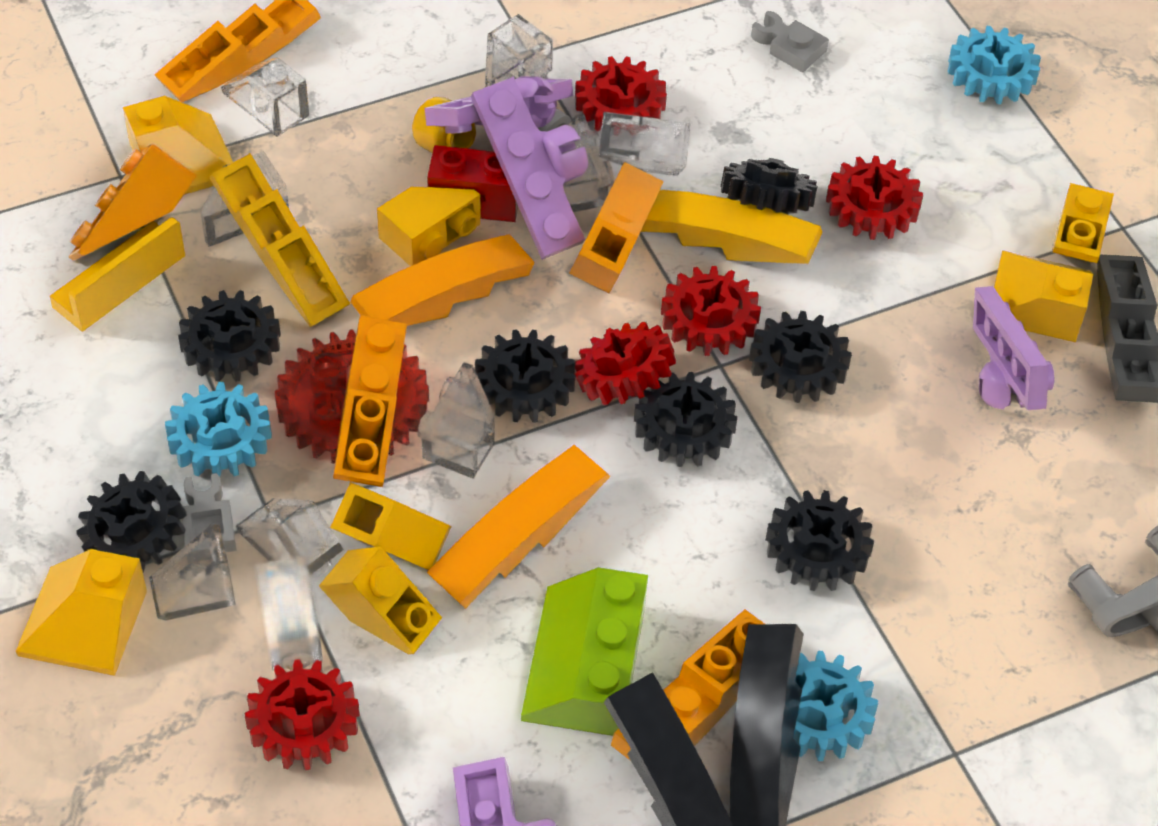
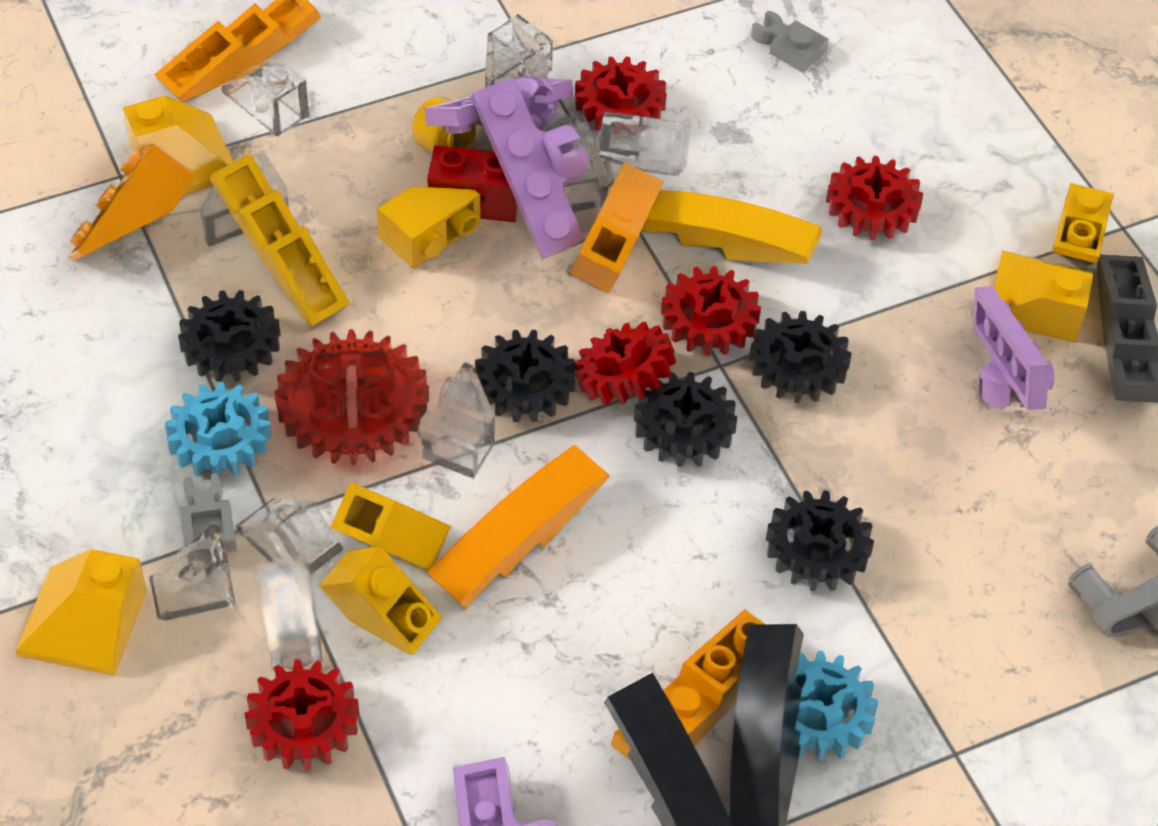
(120, 274): yellow panel -> none
(131, 520): black gear -> none
(370, 402): light orange slope -> none
(433, 285): light orange slope -> none
(585, 649): lime slope -> none
(769, 185): black gear -> none
(994, 64): medium azure gear -> none

